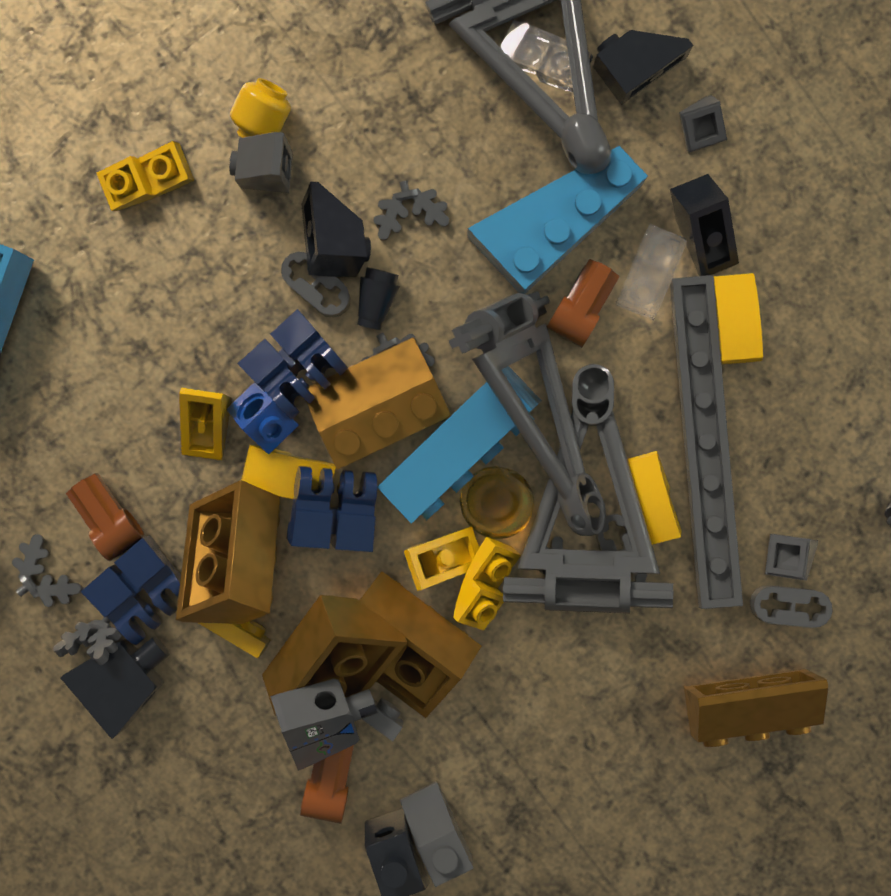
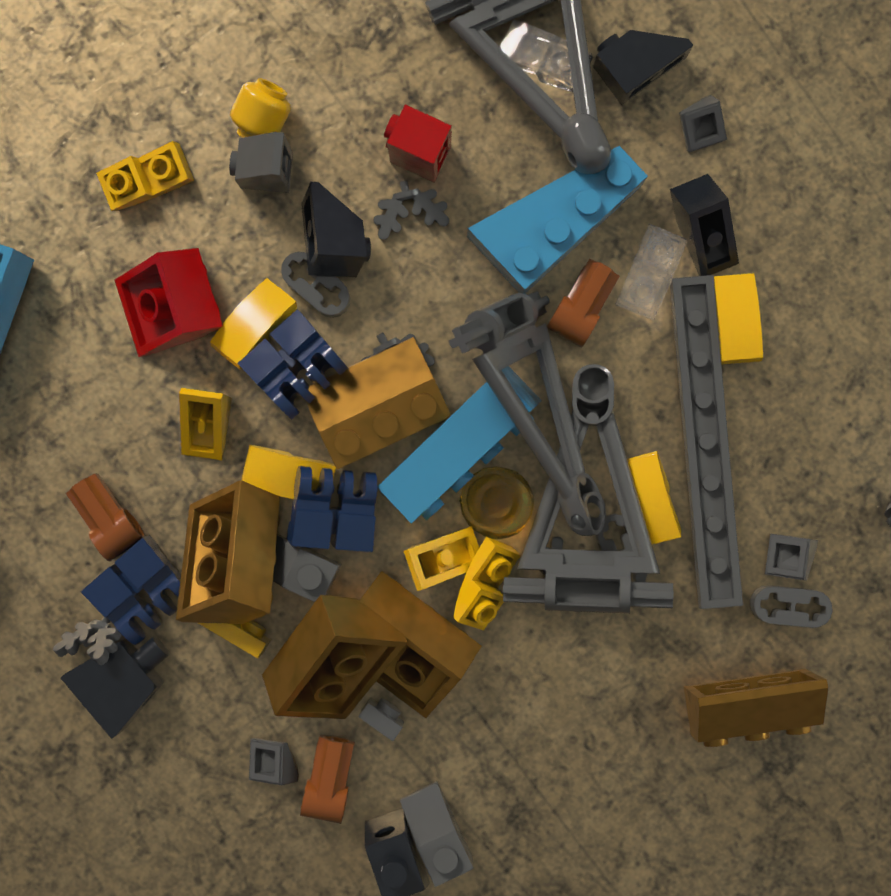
(28, 568): dark grey animal -> none
(168, 301): none -> red slope
(253, 321): none -> yellow slope
(261, 418): blue brick -> none
(271, 762): none -> dark grey slope
(303, 570): none -> dark grey slope
(320, 720): dark grey torso -> none
(376, 297): black cone -> none
(418, 142): none -> red brick

